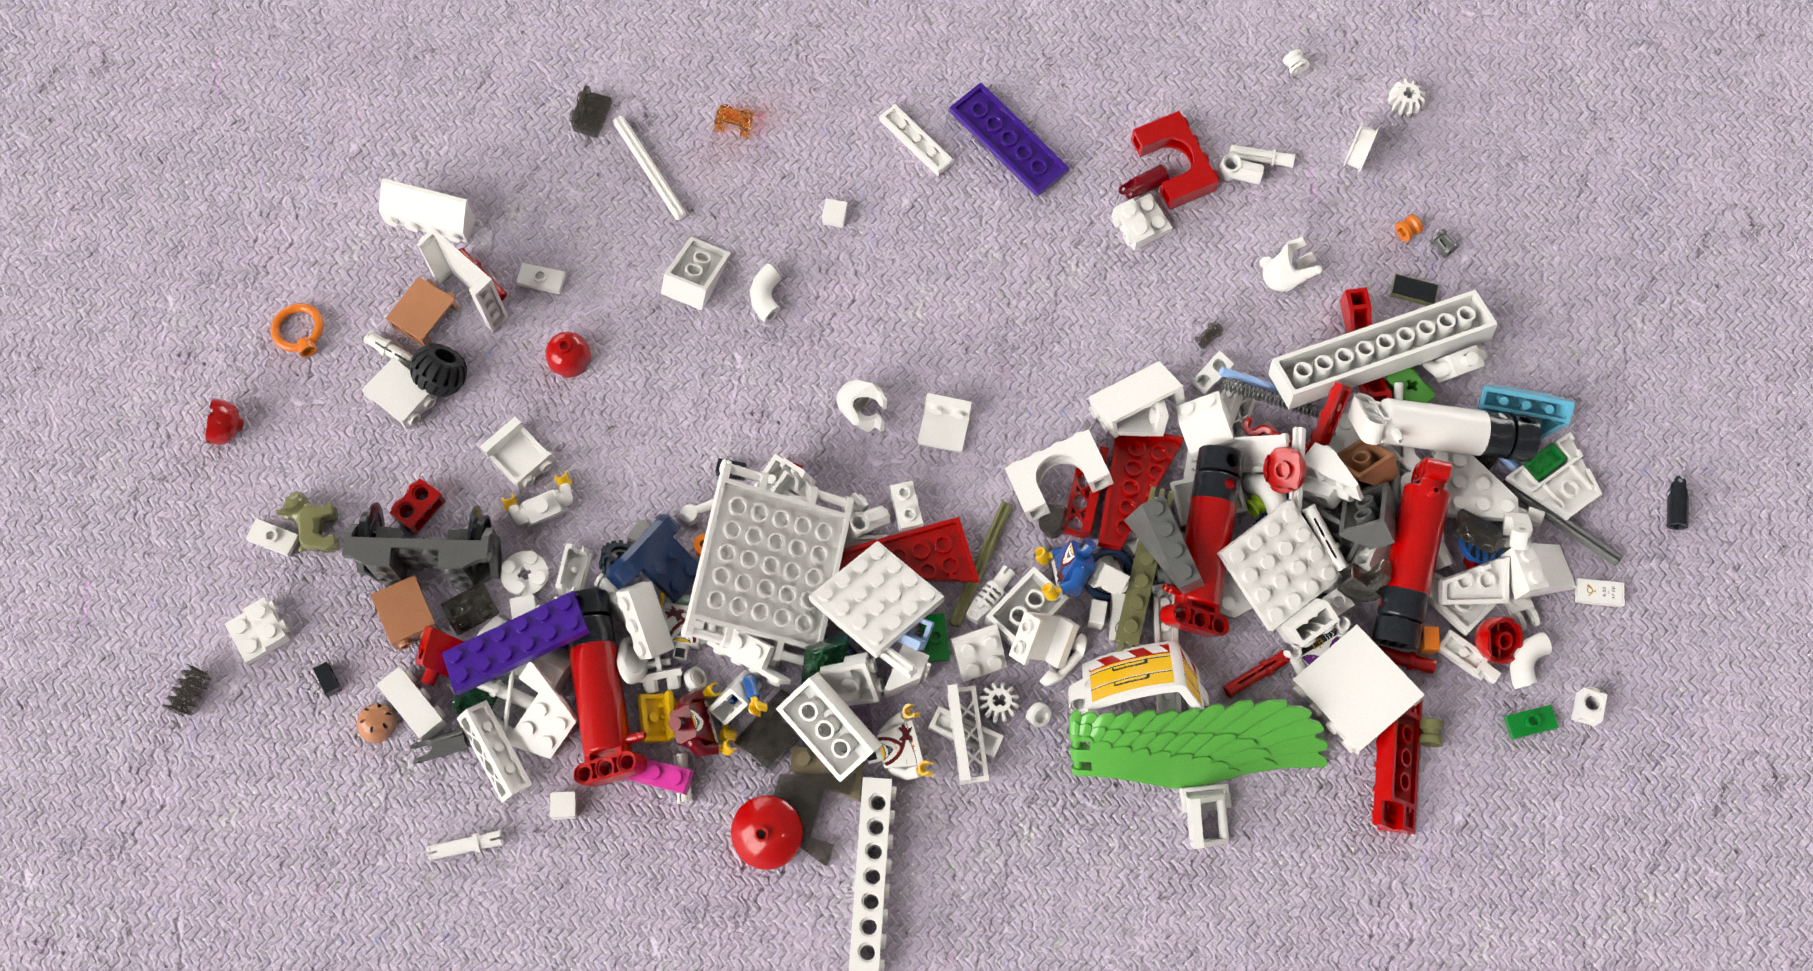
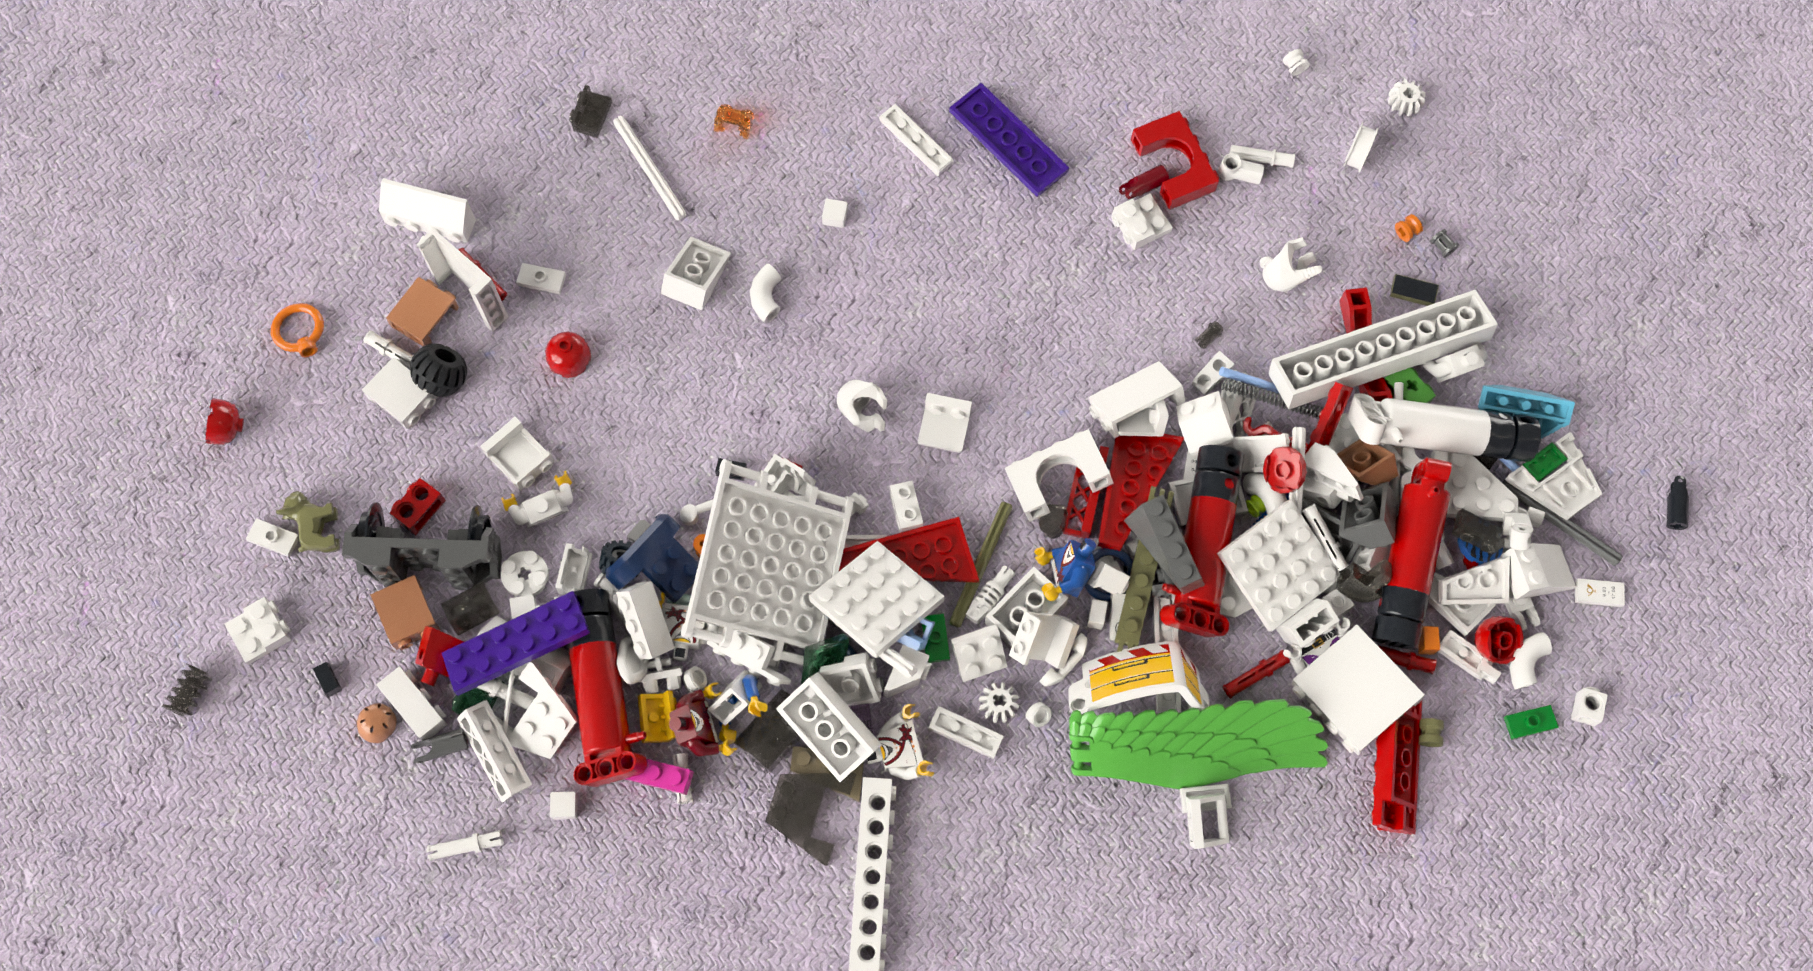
(782, 831): red dish -> none
(867, 522): white piece -> none
(958, 734): white fence -> none

